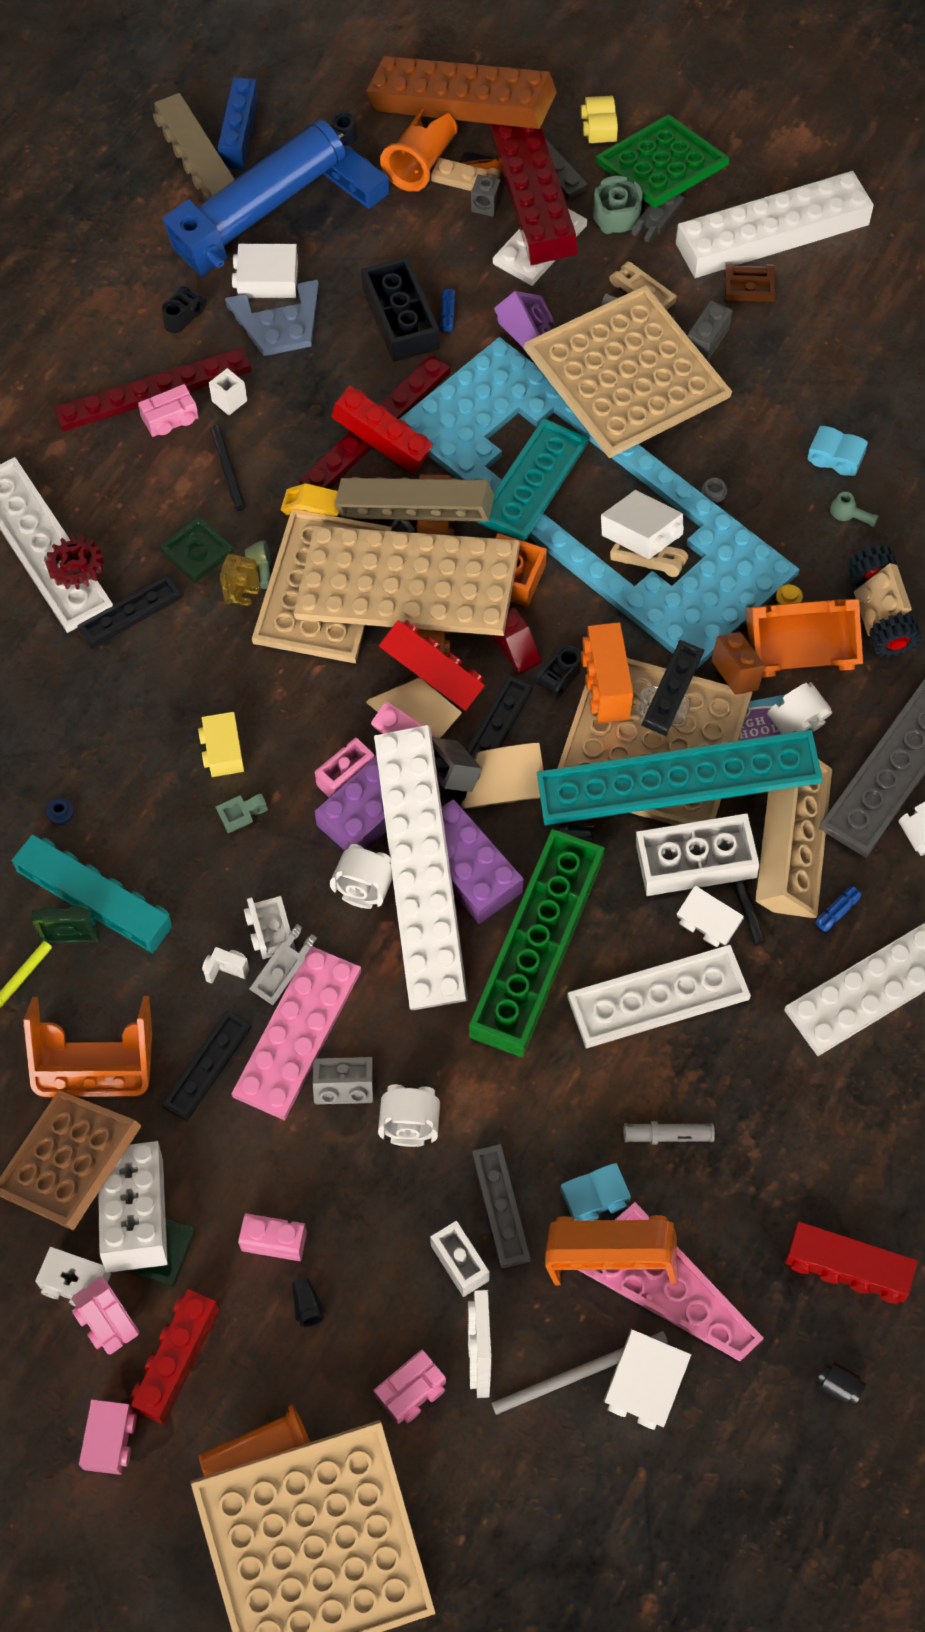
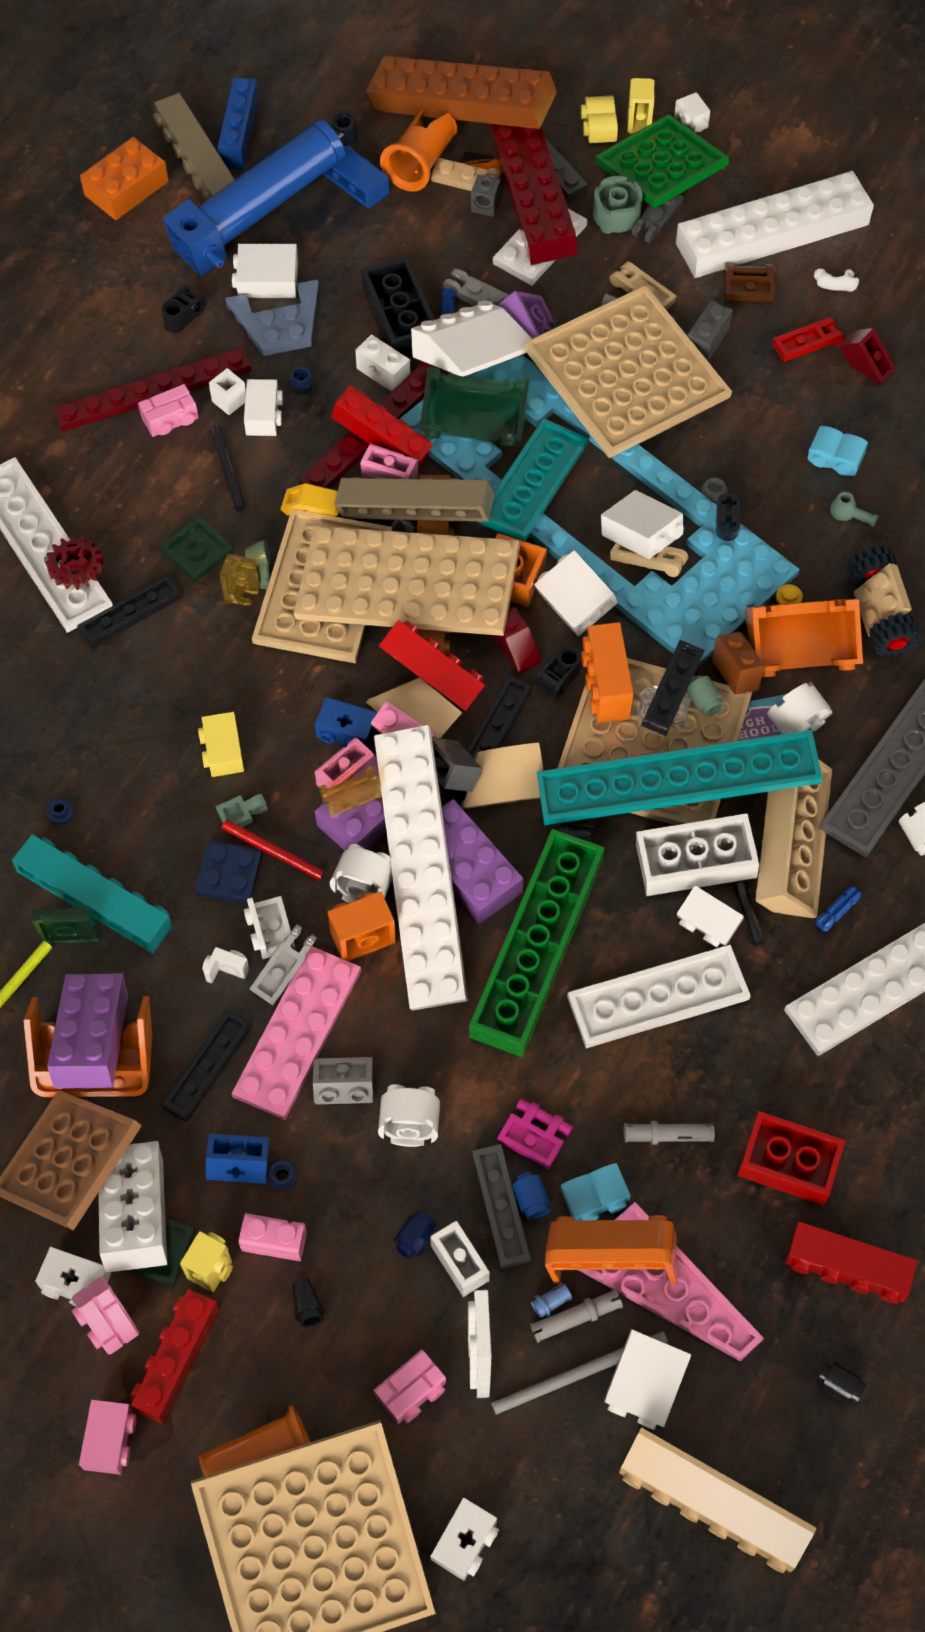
(88, 1031): none -> medium lavender brick
(124, 178): none -> orange brick
(207, 1261): none -> light yellow brick
(228, 871): none -> dark blue plate
(237, 1158): none -> blue brick
(261, 407): none -> white brick
(273, 849): none -> red bar
(278, 1167): none -> dark blue plate
(301, 378): none -> dark blue plate
(343, 722): none -> blue brick
(351, 793): none -> clear yellow hinge
(361, 926): none -> orange brick
(382, 363): none -> white brick
(387, 464): none -> bright pink brick
(414, 1235): none -> clear blue brick
(450, 1554): none -> white brick
(469, 339): none -> white slope
(473, 289): none -> light grey hinge
(474, 408): none -> clear green windscreen
(530, 1140): none -> dark pink plate
(531, 1195): none -> blue brick
(551, 1300): none -> medium blue pin
(575, 593): none -> white brick
(576, 1315): none -> light grey pin
(640, 104): none -> light yellow brick
(692, 112): none -> white brick
(705, 695): none -> sand green brick
(716, 1501): none -> tan slope
(732, 517): none -> black beam
(791, 1158): none -> red brick
(808, 339): none -> red plate
(842, 283): none -> white piece
(867, 354): none -> dark red slope

